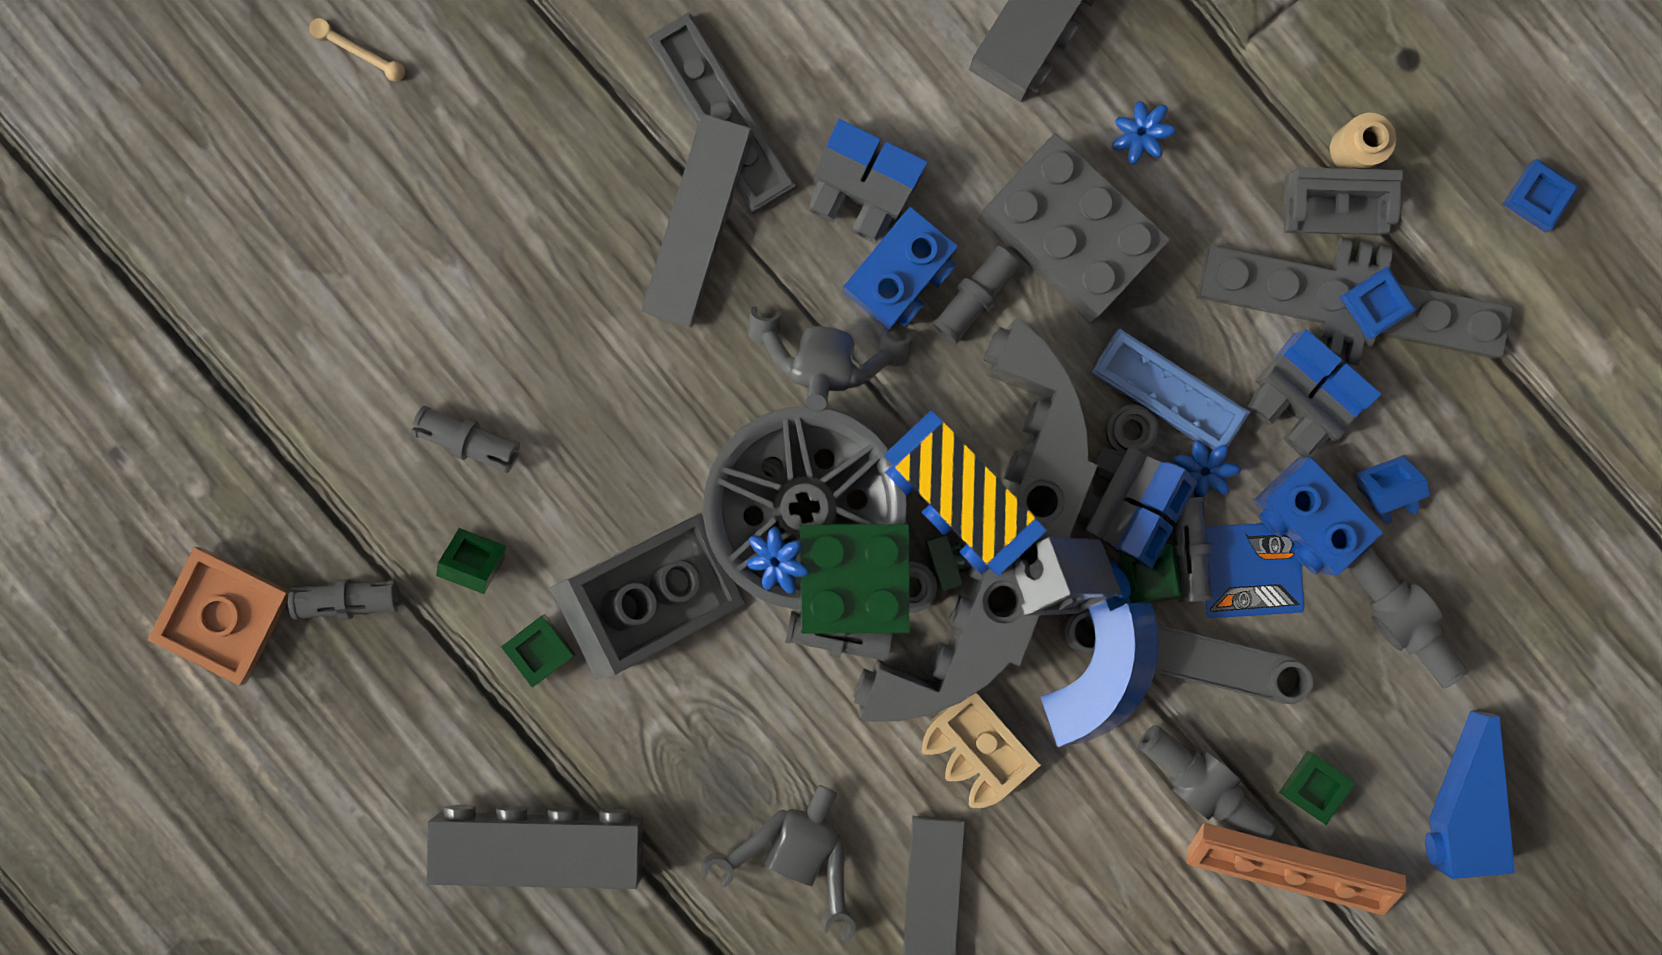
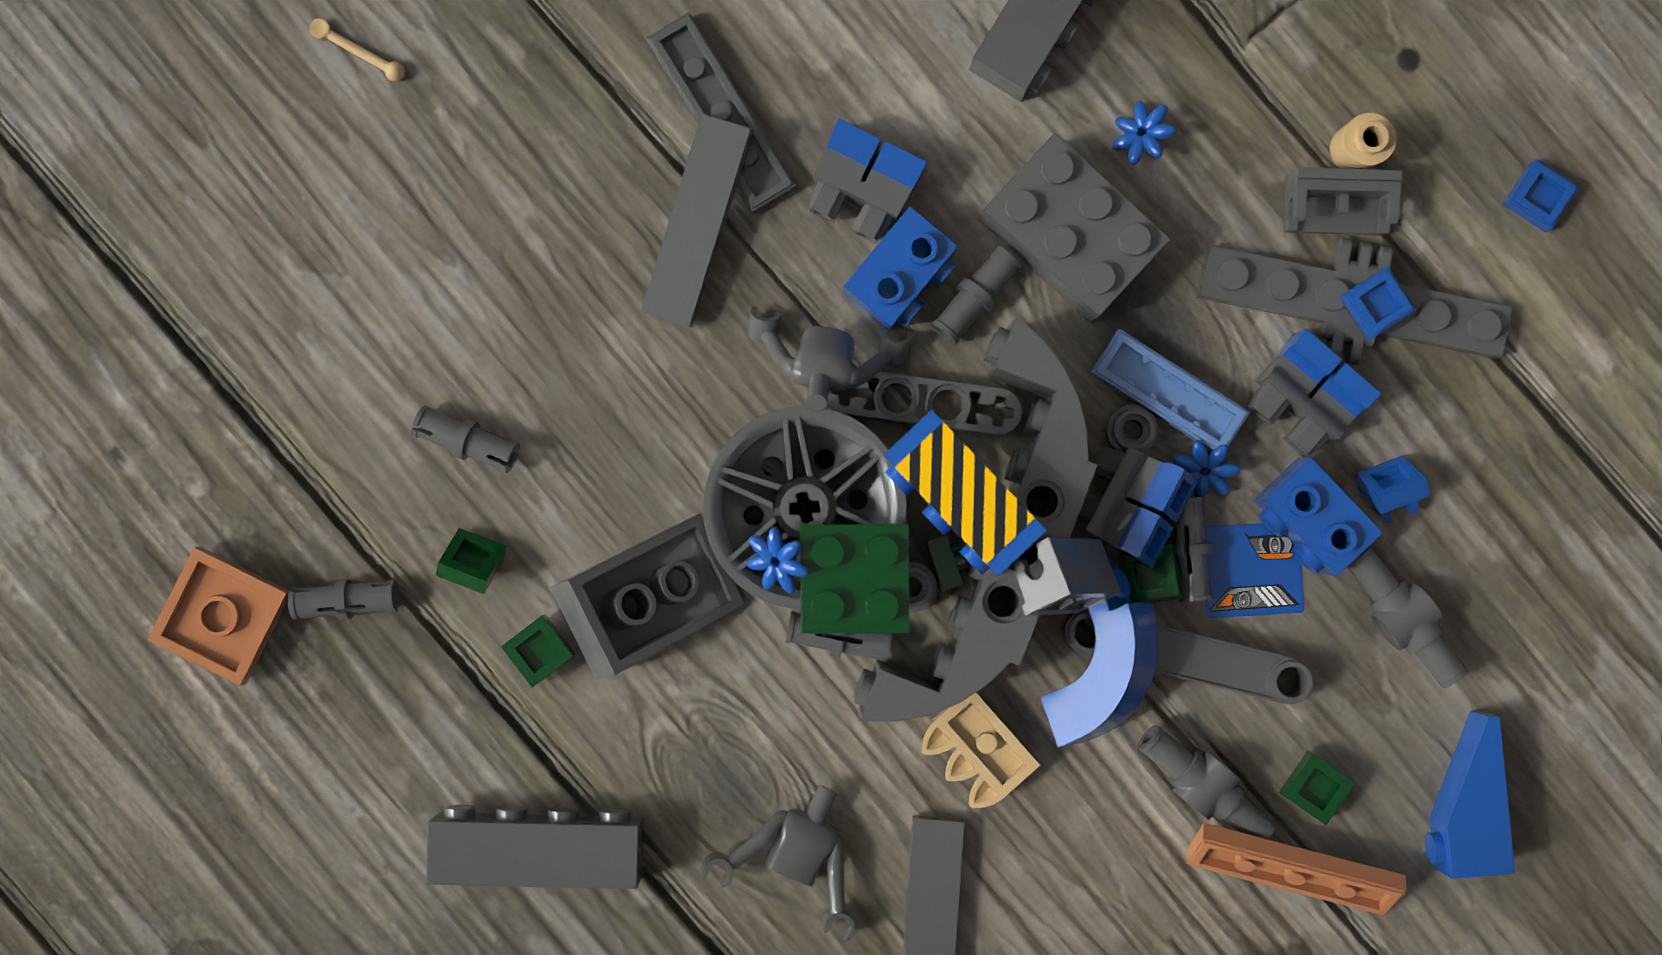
(922, 396): none -> dark grey beam

